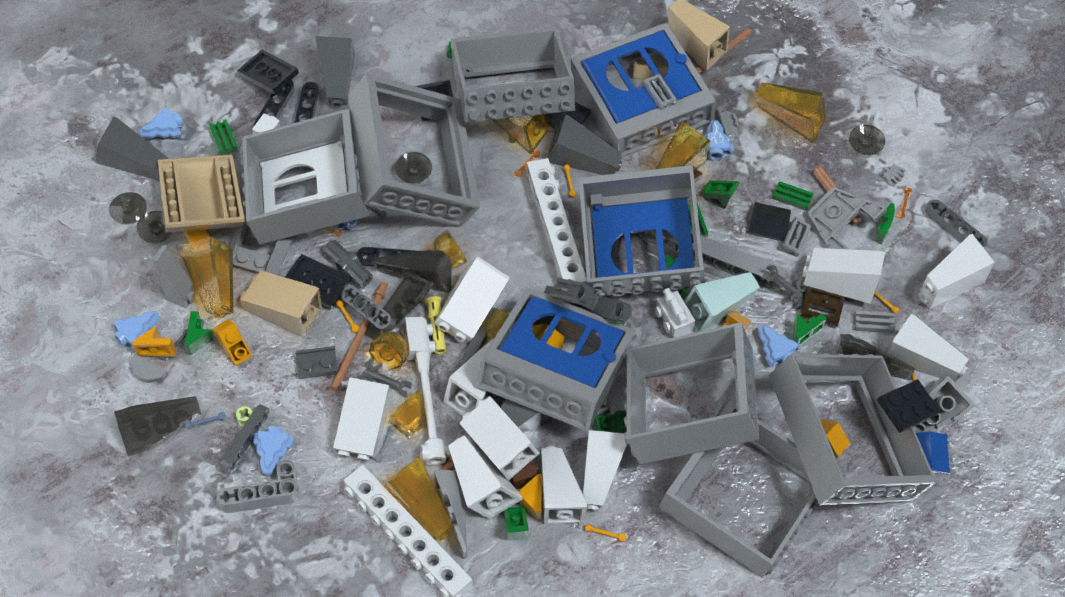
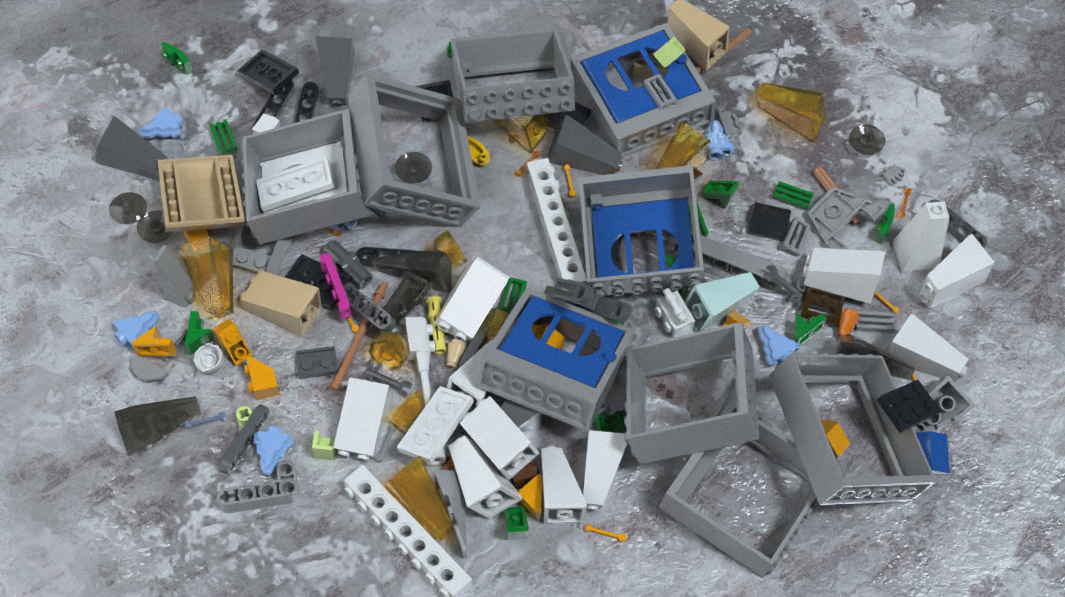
(176, 56): none -> green slope
(209, 358): none -> white hair
(262, 378): none -> light orange slope
(295, 184): none -> white plate
(323, 447): none -> yellowish green panel
(338, 291): none -> dark pink plate
(435, 424): none -> white plate
(455, 352): none -> tan cone
(478, 152): none -> yellow arm
(512, 280): none -> green tile
(669, 52): none -> yellowish green panel
(848, 321): none -> orange cone
(922, 239): none -> white slope

